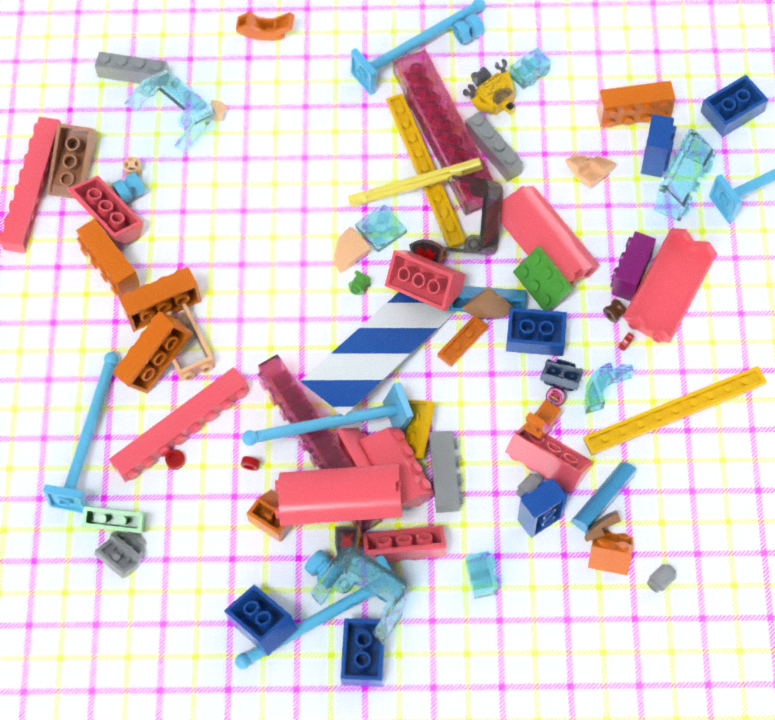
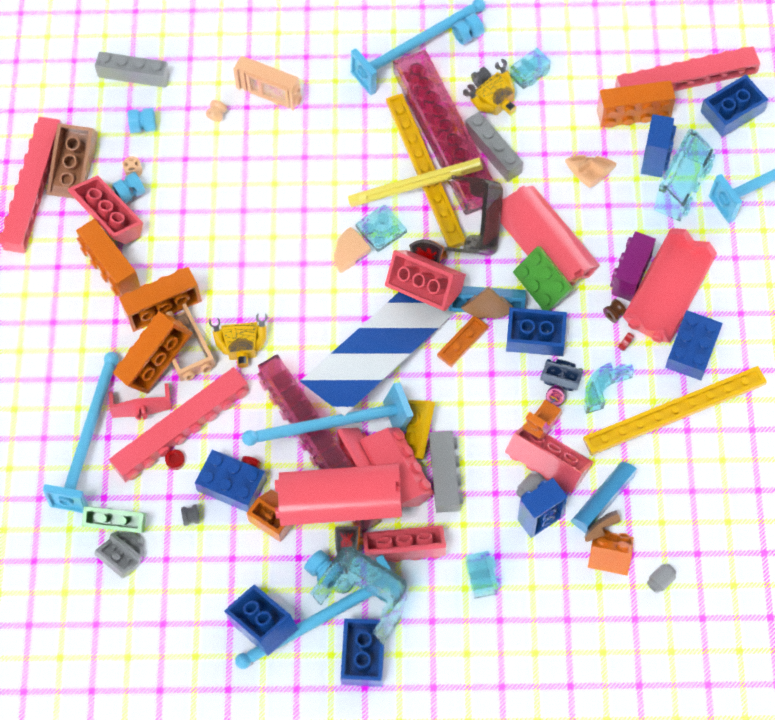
(140, 406): none -> coral piece
(141, 120): none -> medium azure wheel
(190, 515): none -> dark grey wheel
(196, 111): clear light blue windscreen -> none
(230, 481): none -> blue brick
(240, 340): none -> yellow torso
(264, 28): orange arch -> none
(267, 82): none -> light nougat door
(359, 283): bright green brick -> none
(693, 345): none -> blue brick
(697, 71): none -> coral brick

